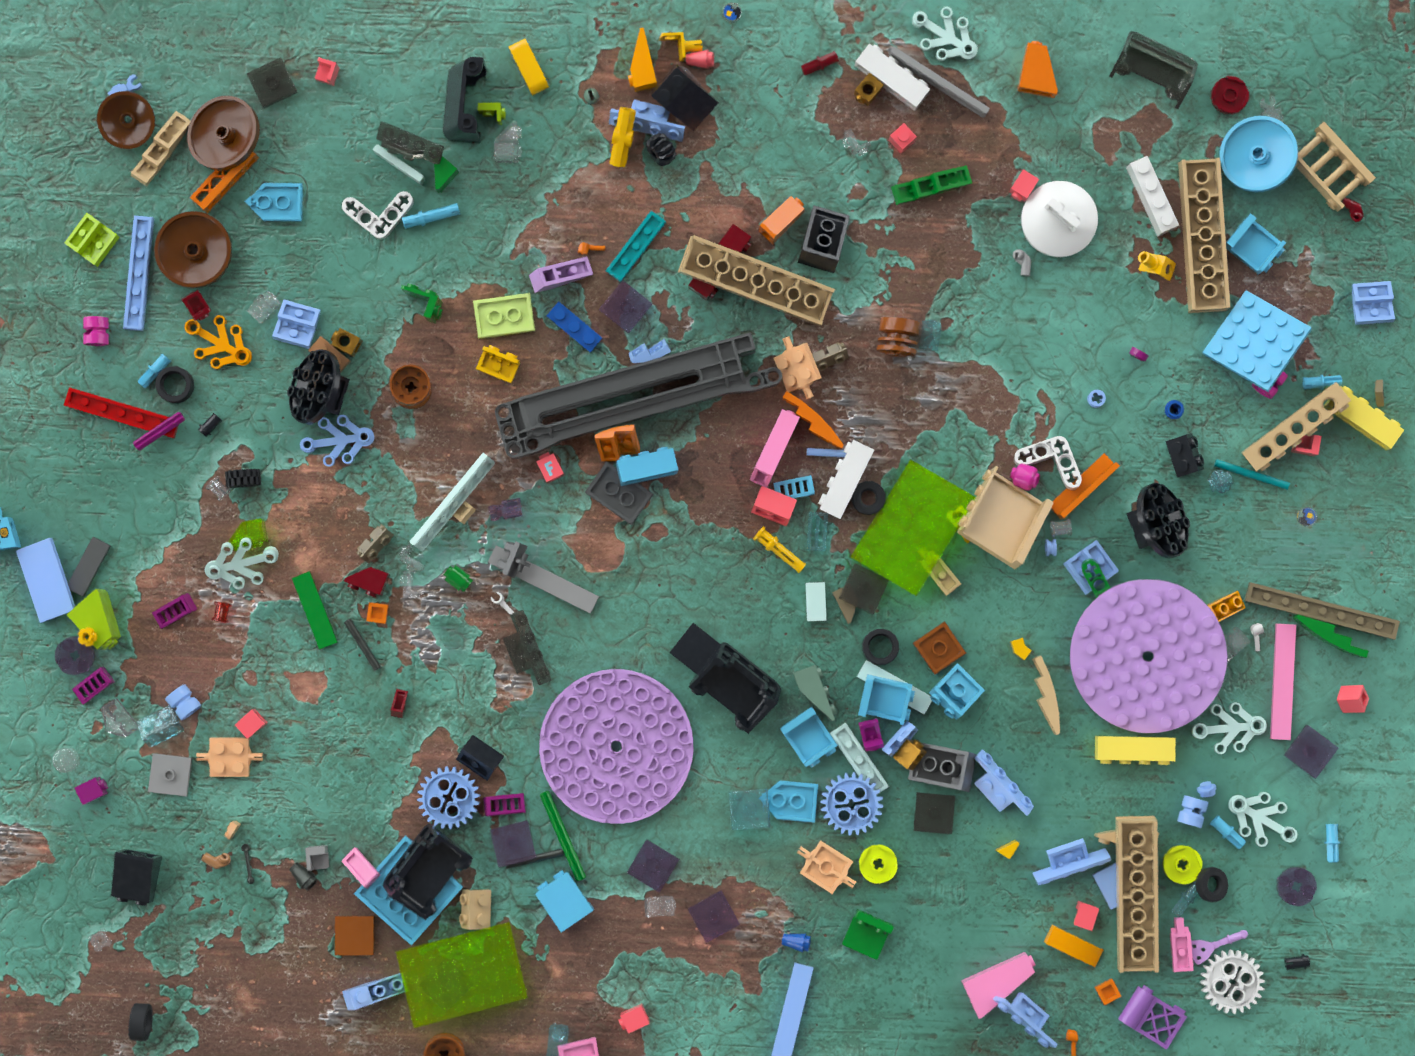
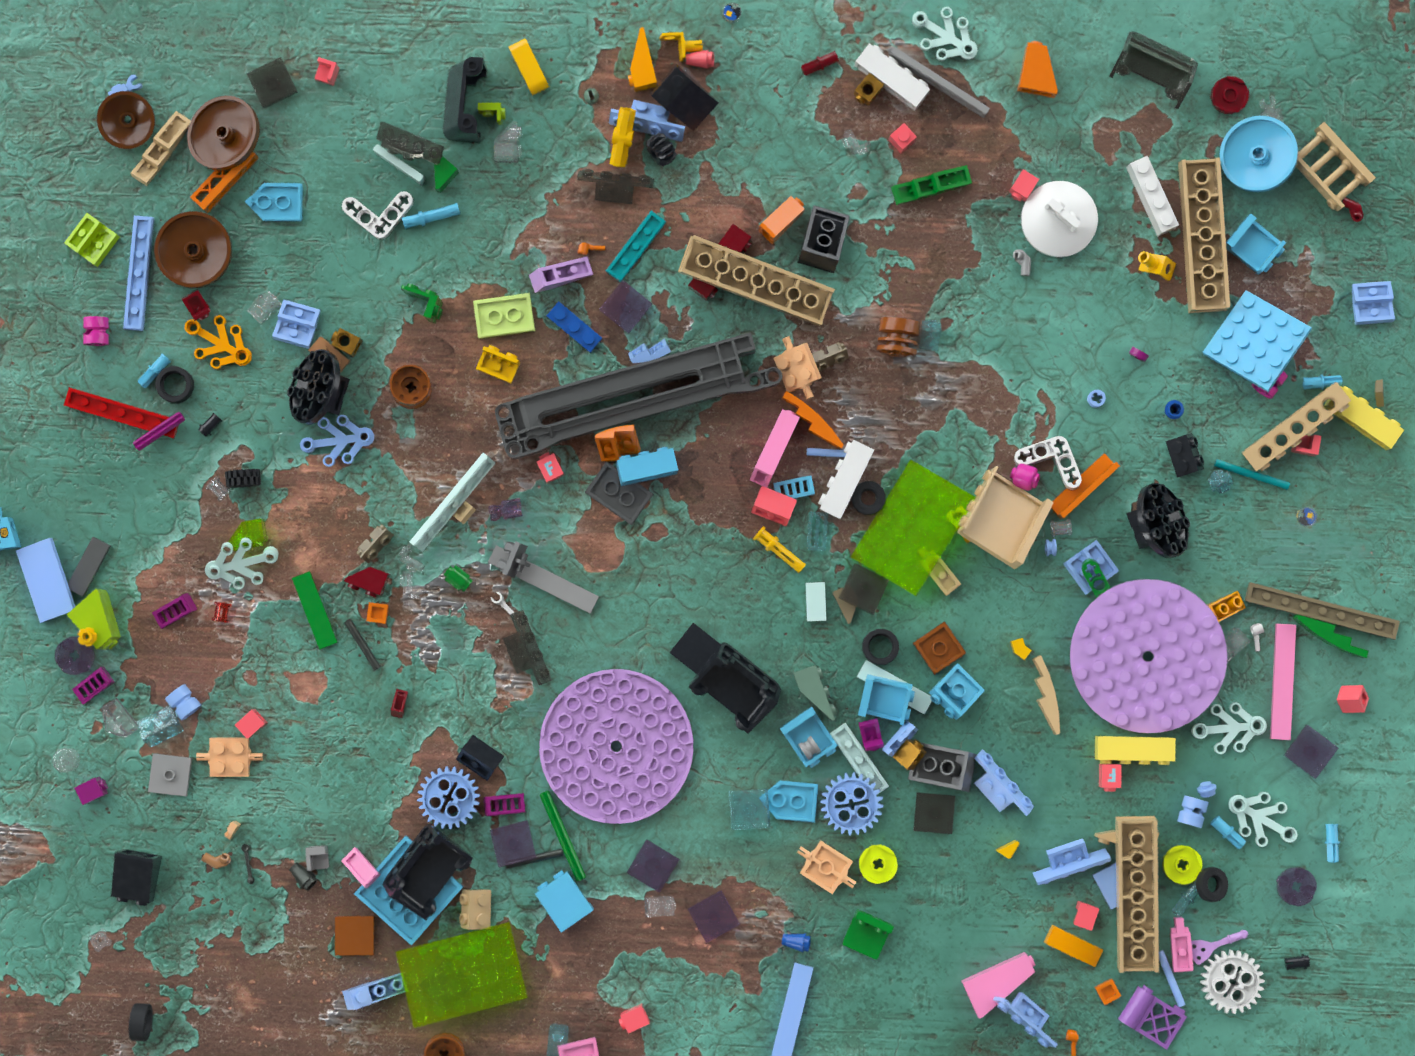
(614, 186): none -> clear smoke bracket
(809, 748): none -> light grey wheel
(1110, 777): none -> coral brick
(1171, 979): none -> light blue bar

